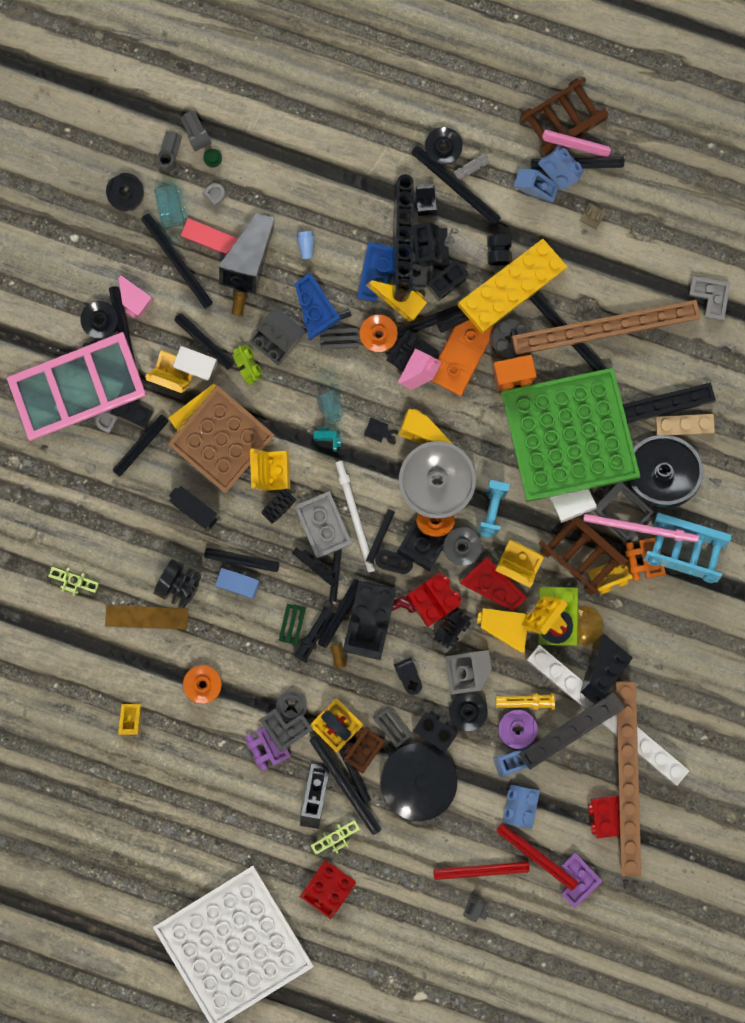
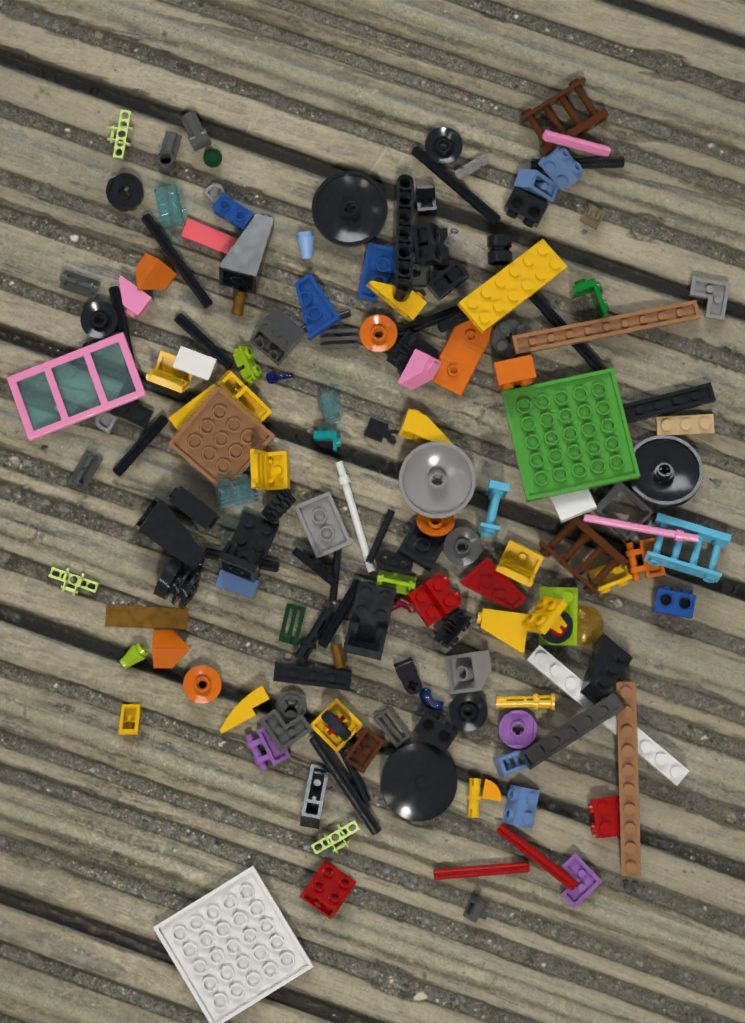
(79, 284): none -> dark grey hinge
(85, 470): none -> dark grey hinge
(120, 128): none -> yellowish green piece
(134, 655): none -> lime cone
(153, 274): none -> orange slope
(167, 648): none -> orange slope
(168, 532): none -> black slope
(232, 212): none -> blue brick
(235, 492): none -> clear light blue brick
(243, 395): none -> yellow slope
(245, 709): none -> yellow slope
(248, 547): none -> black bracket
(273, 378): none -> clear blue hand
(312, 676): none -> black tile
(349, 209): none -> black dish
(403, 583): none -> lime hinge
(428, 701): none -> clear blue arm
(474, 797): none -> yellow pin
(491, 791): none -> light orange tile
(528, 203): none -> black brick
(590, 287): none -> green bracket
(673, 607): none -> blue brick

